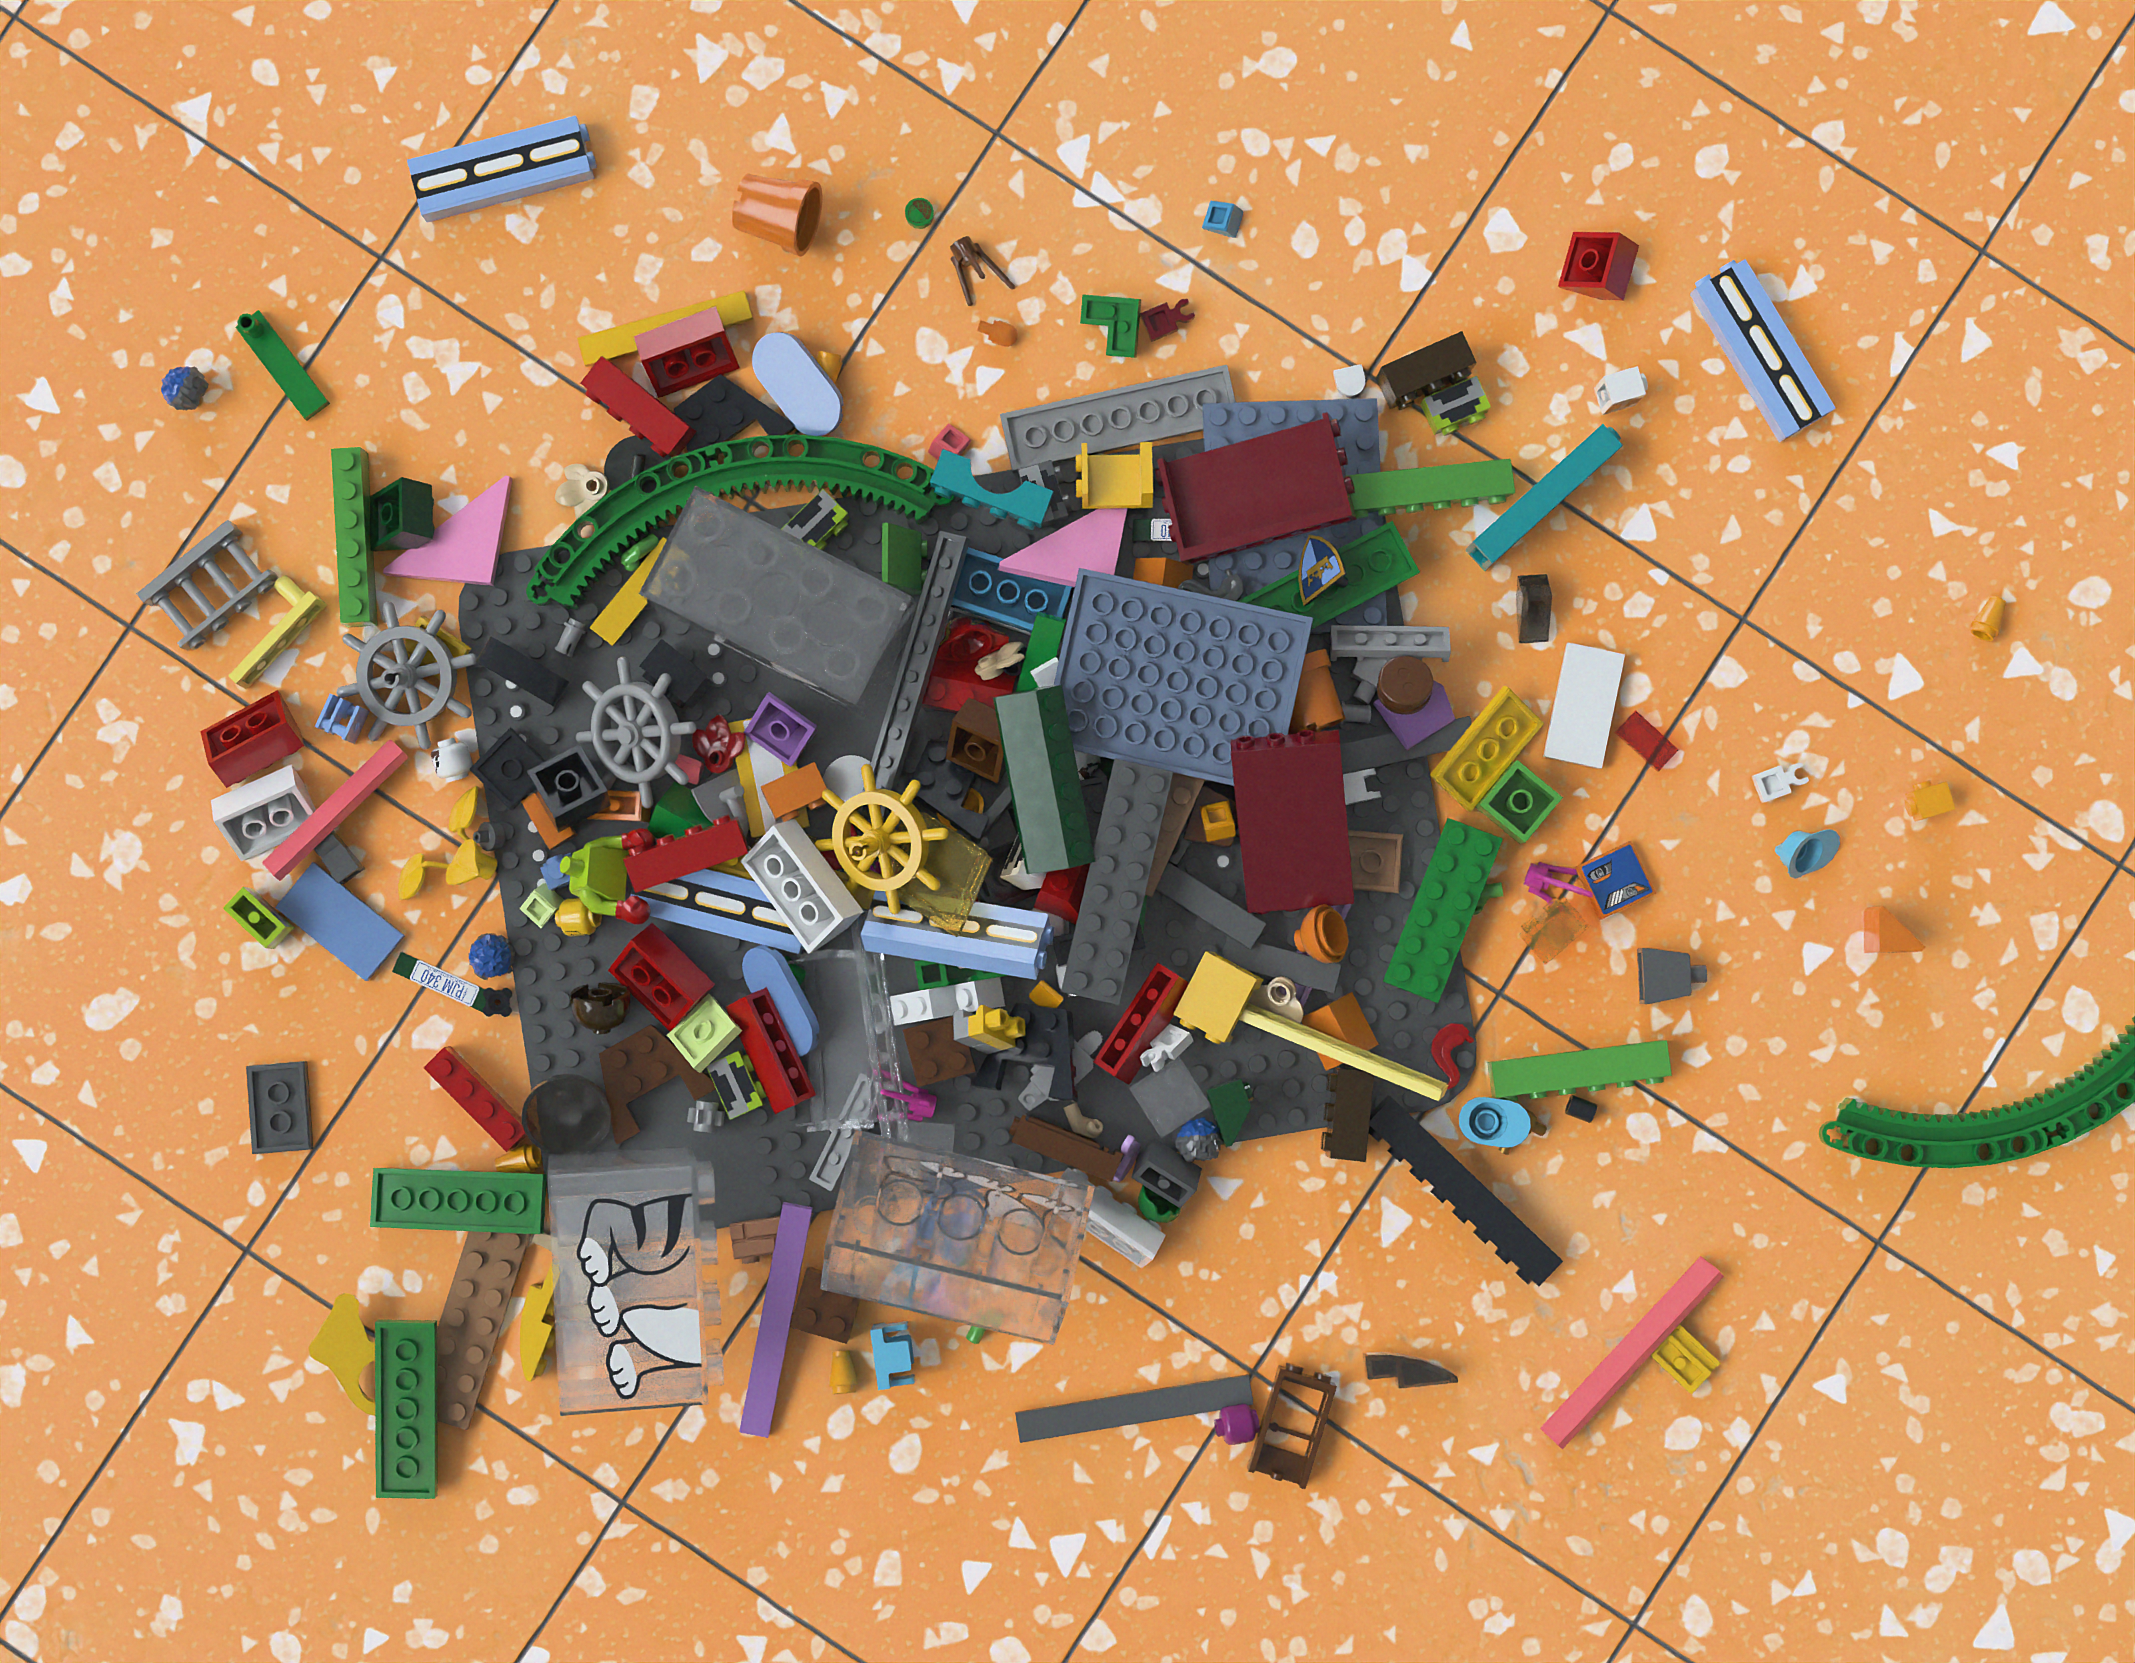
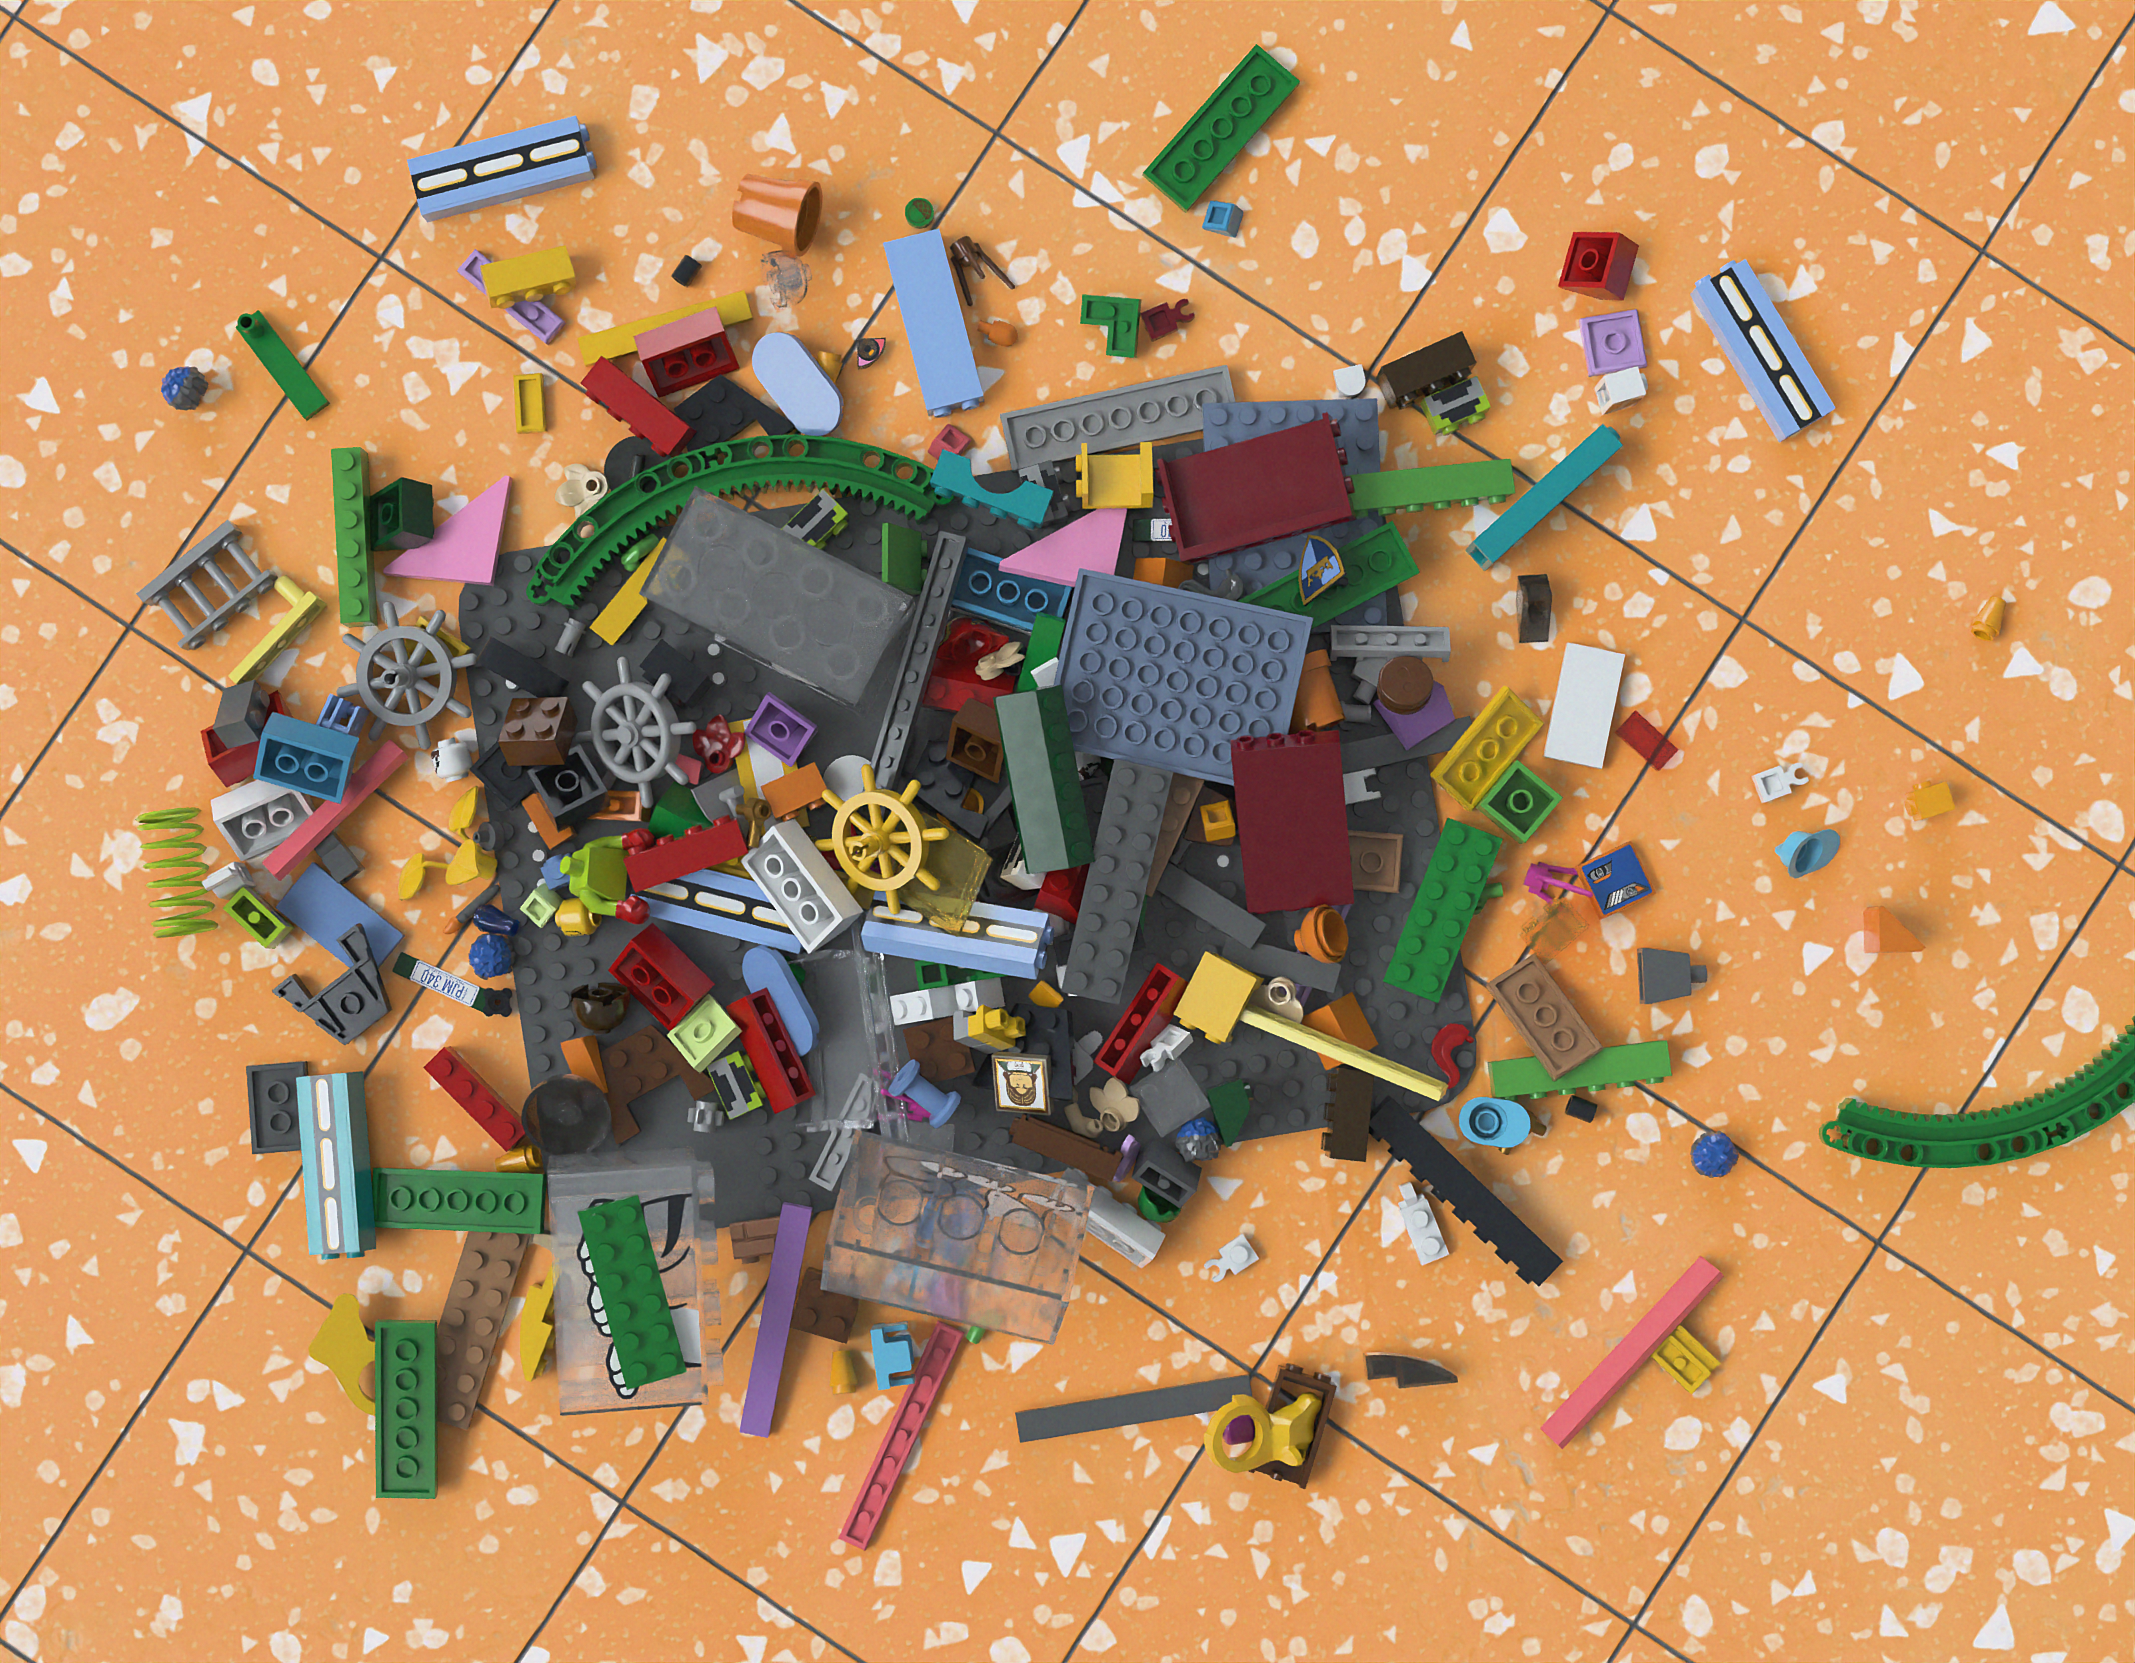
(158, 820): none -> lime piece
(229, 880): none -> white piece
(241, 714): none -> dark grey brick
(306, 757): none -> dark azure brick
(336, 1164): none -> brick
(350, 1001): none -> wing
(485, 897): none -> dark grey piece
(493, 920): none -> clear blue cone
(528, 277): none -> yellow brick
(529, 403): none -> yellow tile
(531, 315): none -> lavender tile
(538, 731): none -> reddish brown brick
(585, 1060): none -> orange slope
(632, 1291): none -> green plate
(686, 271): none -> black hinge
(756, 812): none -> pearl gold piece
(785, 277): none -> clear cylinder
(869, 351): none -> clear smoke tile
(901, 1435): none -> coral tile
(925, 1094): none -> medium blue piece
(934, 323): none -> light blue brick
(1022, 1083): none -> tile
(1114, 1105): none -> tan plate
(1221, 128): none -> green plate
(1235, 1255): none -> white plate
(1277, 1435): none -> yellow animal
(1421, 1225): none -> white hinge
(1544, 1017): none -> medium nougat tile
(1612, 342): none -> lavender tile
(1713, 1154): none -> blue piece

